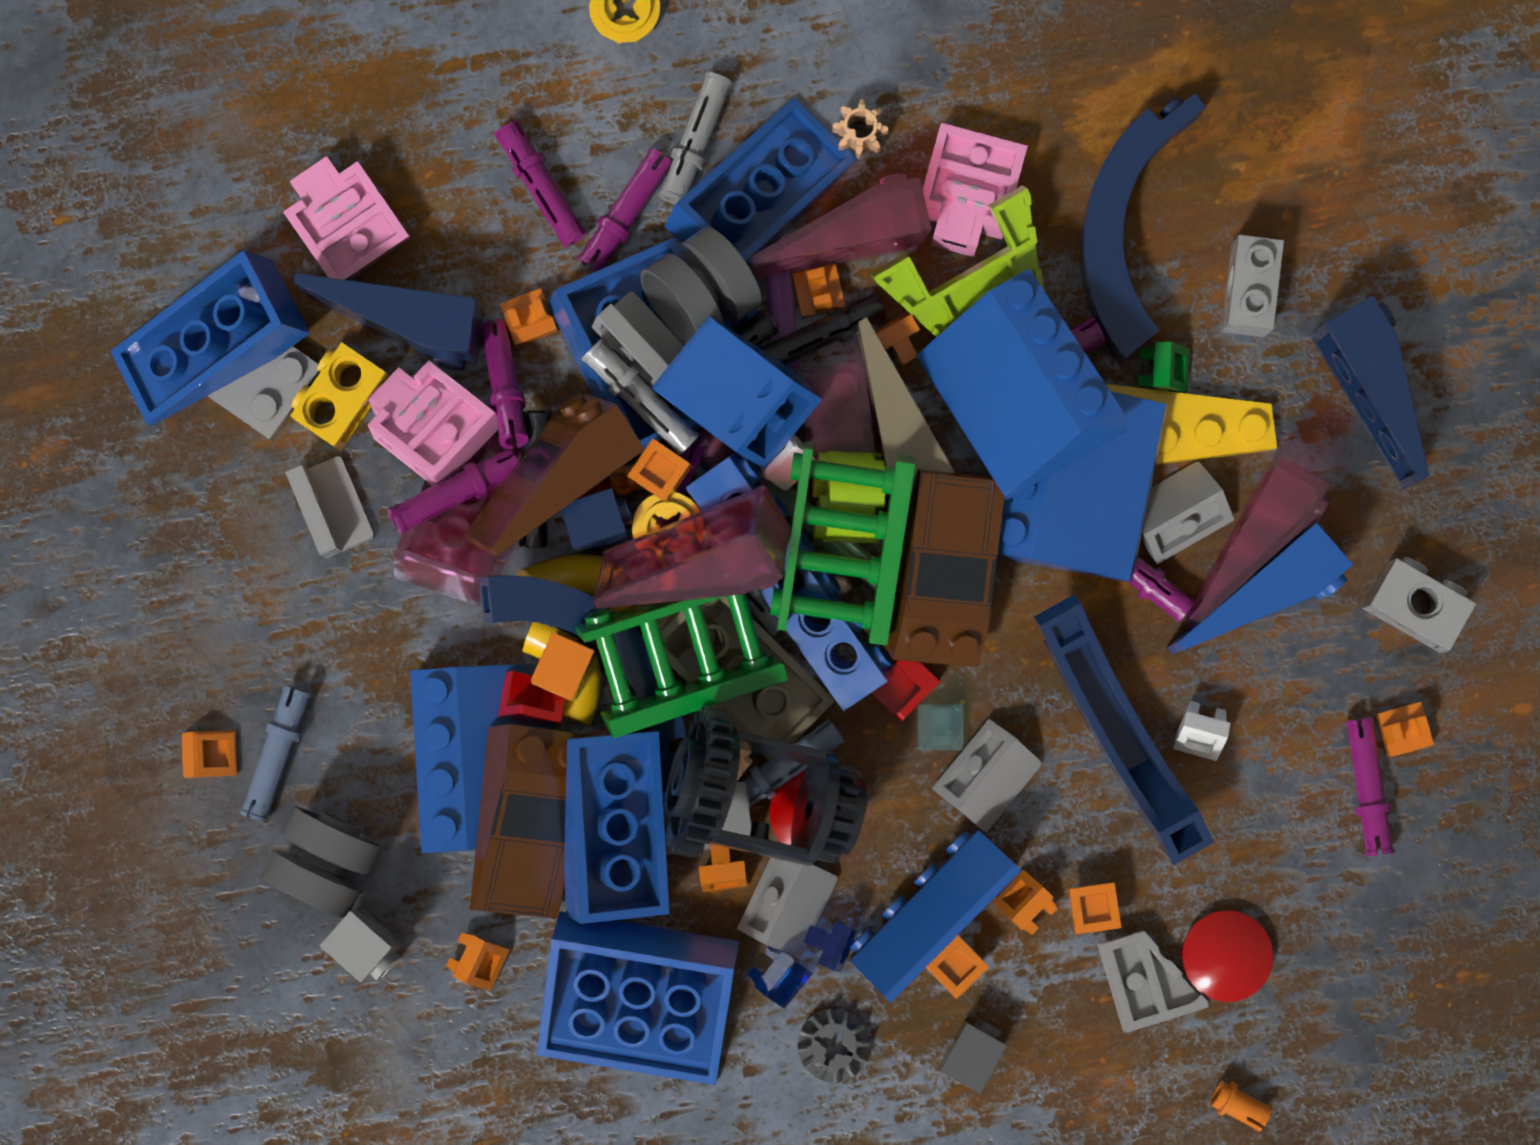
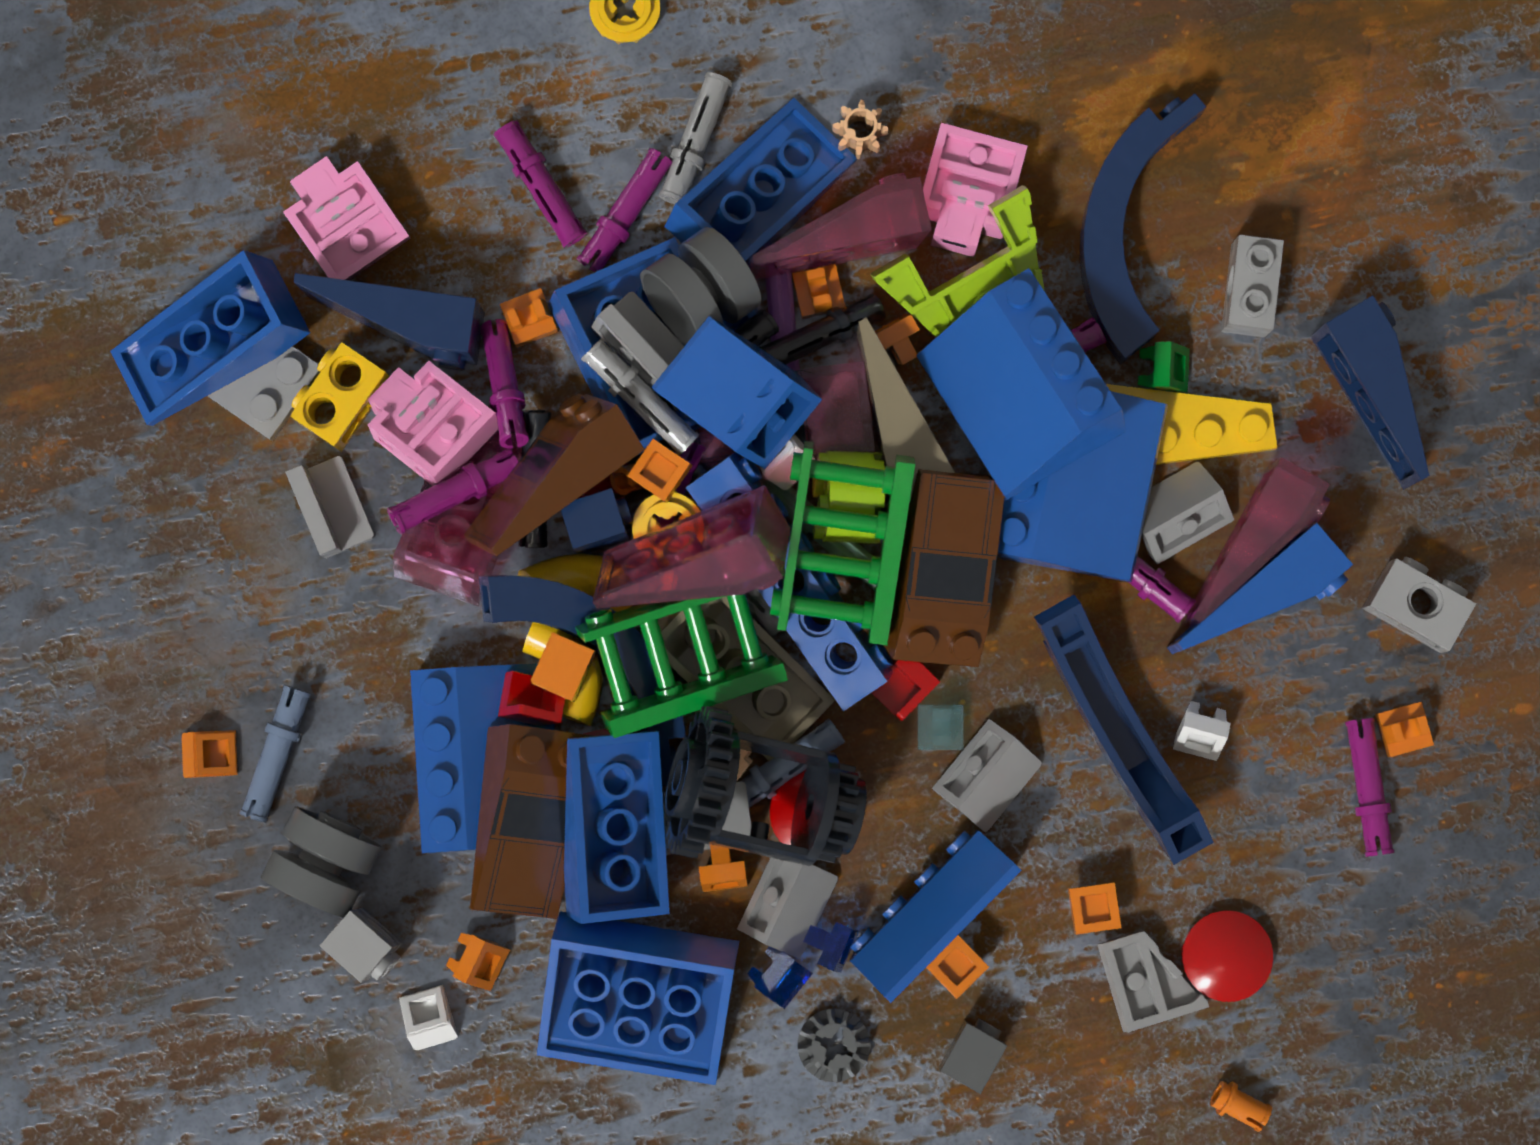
(428, 1018): none -> white slope
(1024, 900): orange tile -> none

